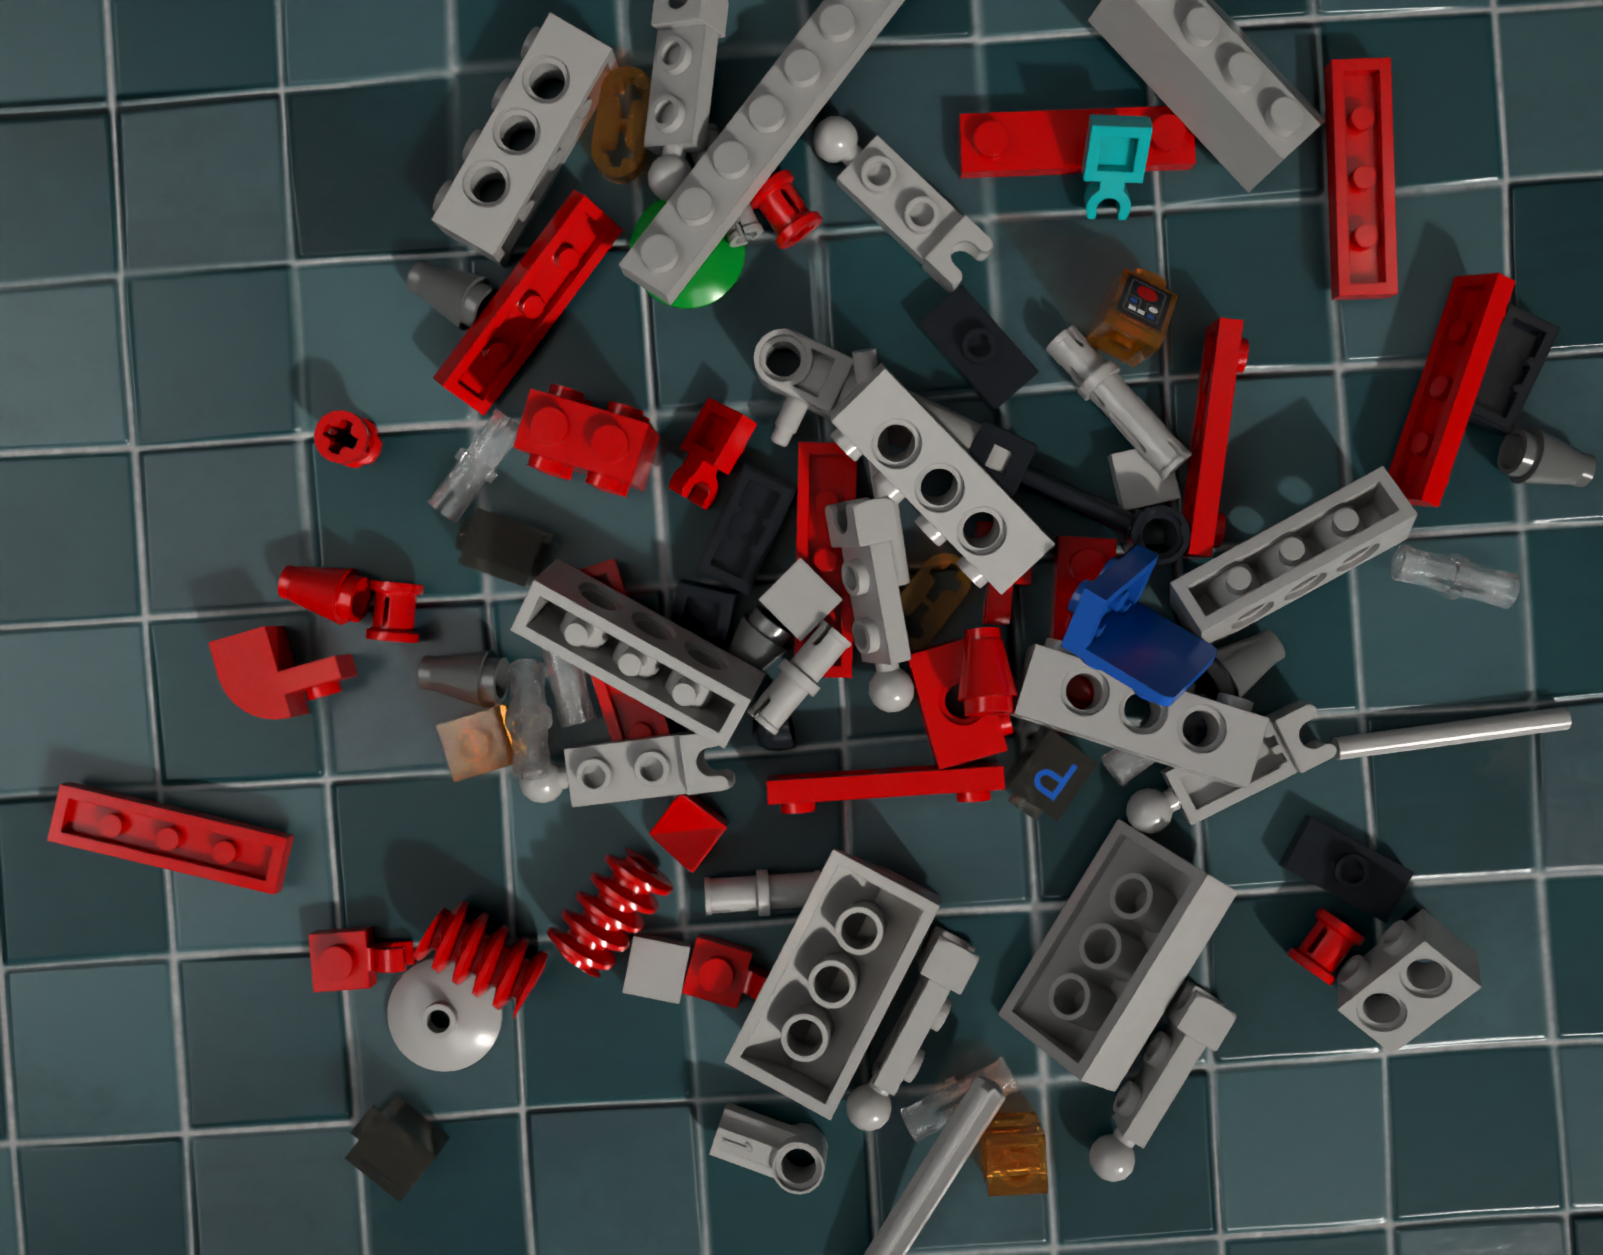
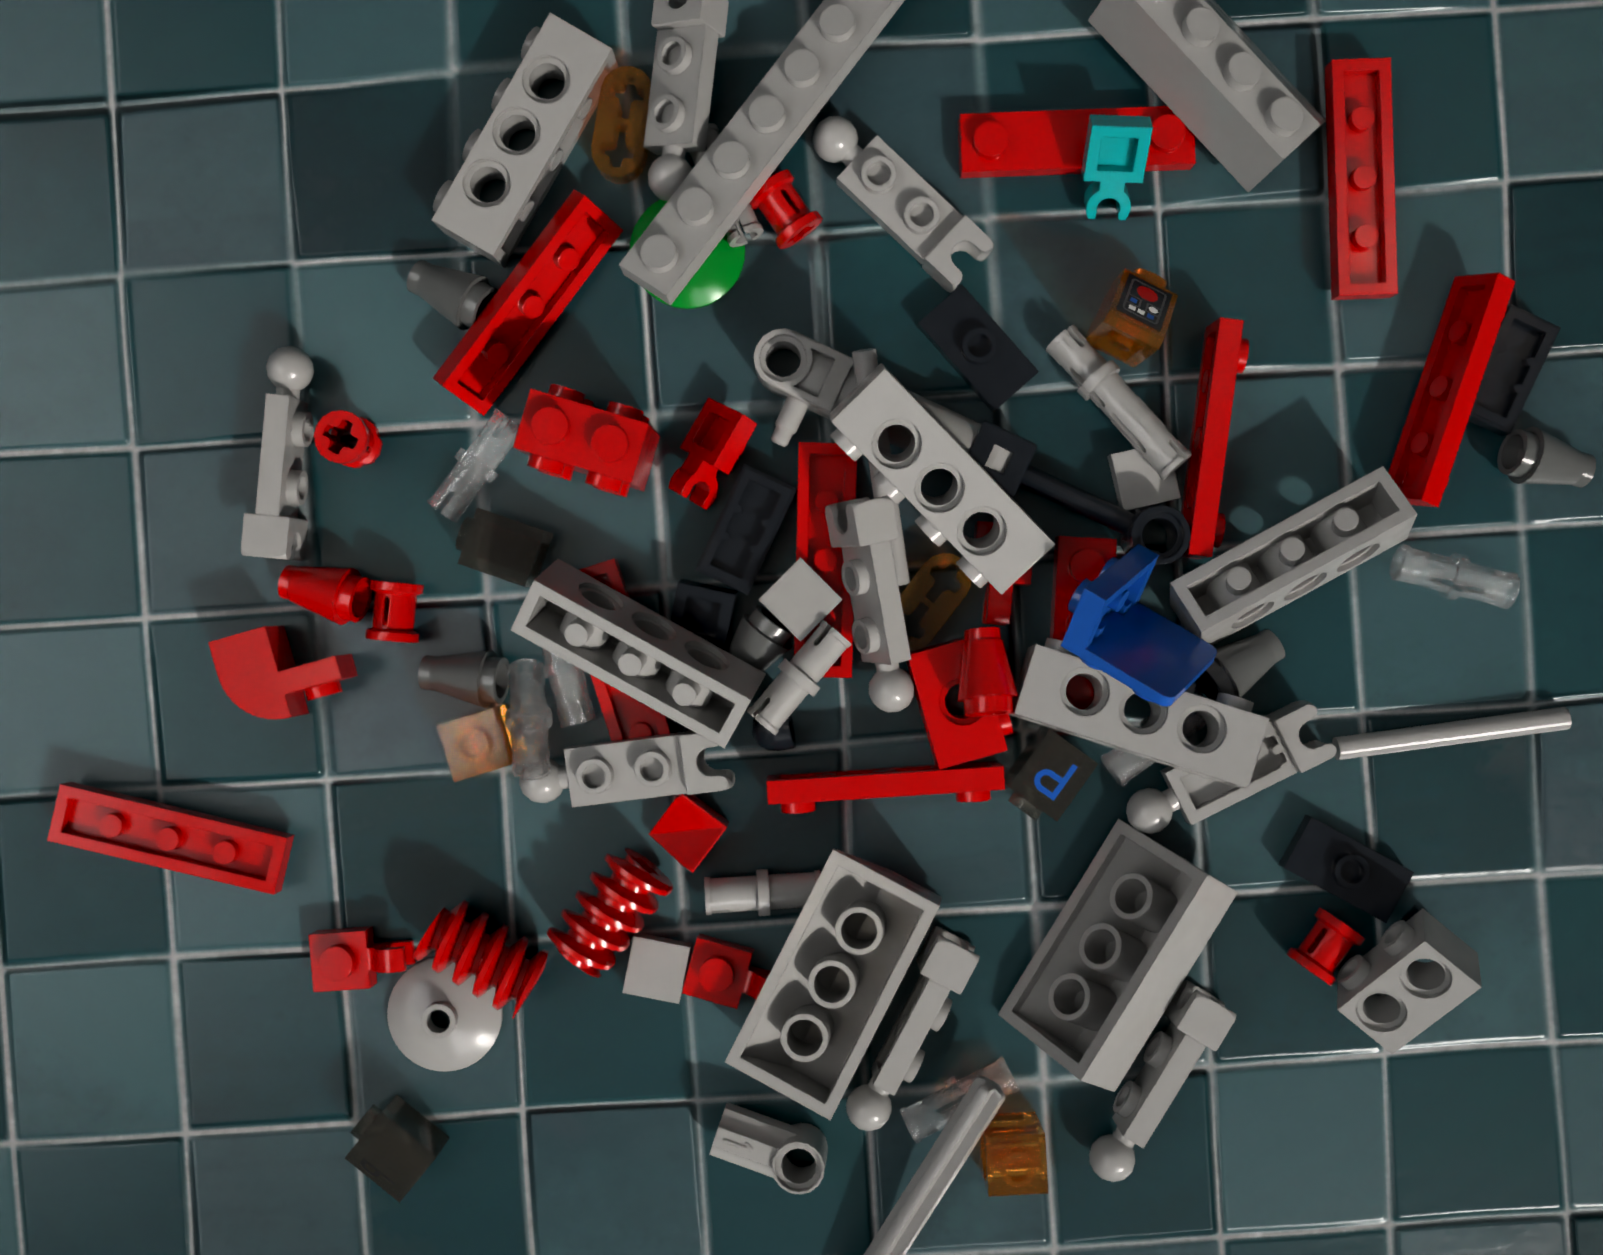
(282, 484): none -> light grey plate

